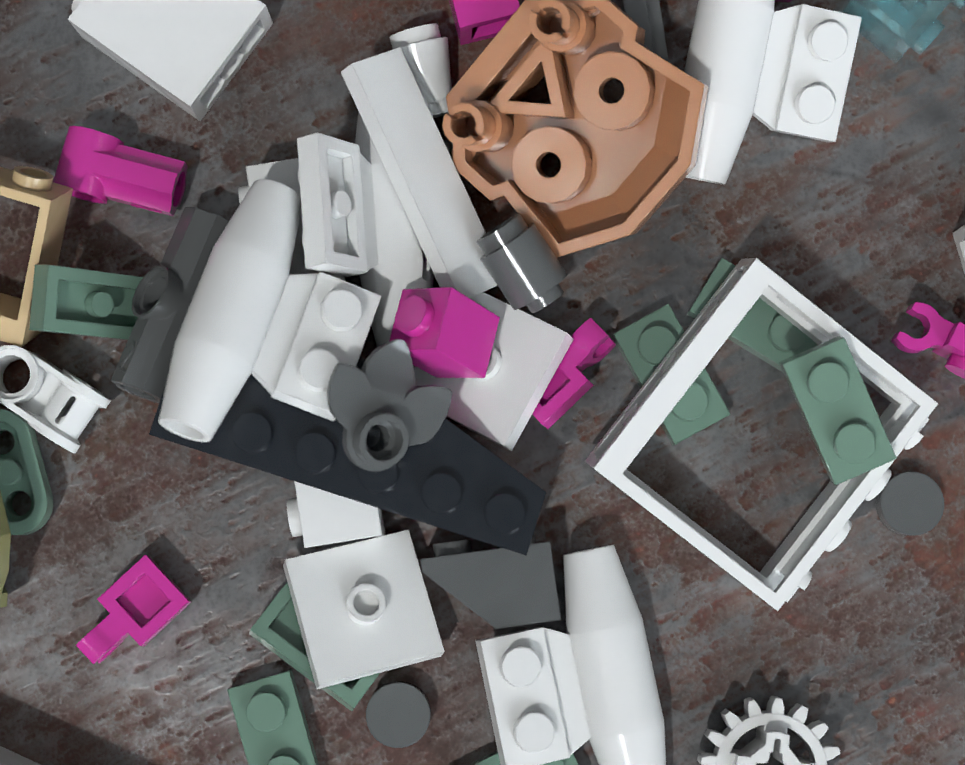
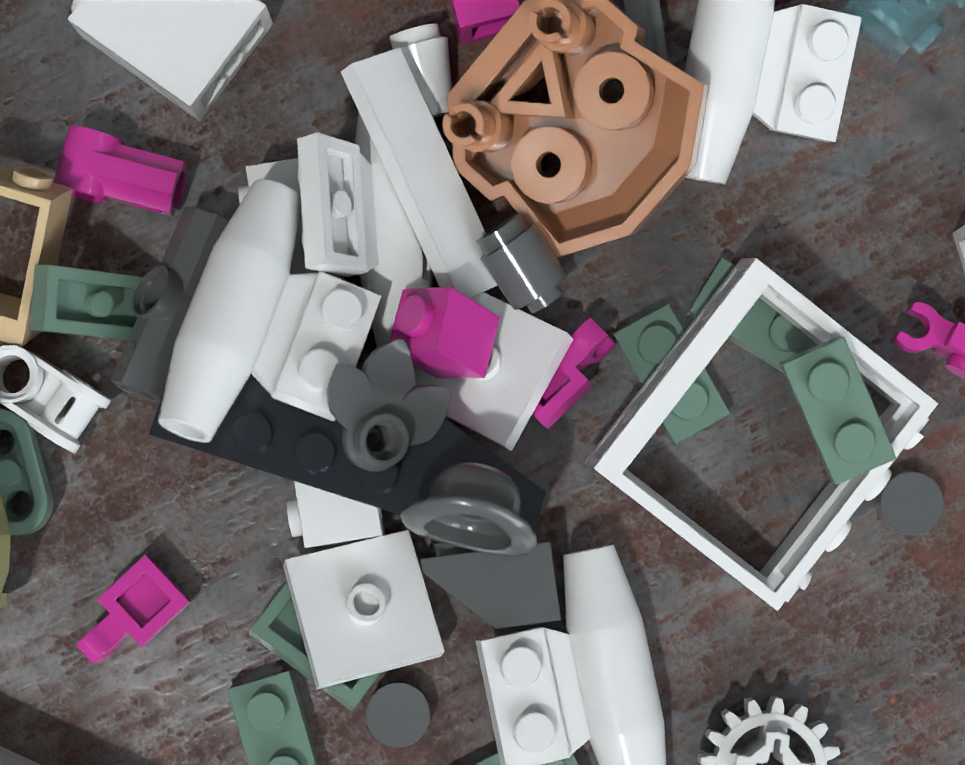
(474, 510): none -> dark grey hat

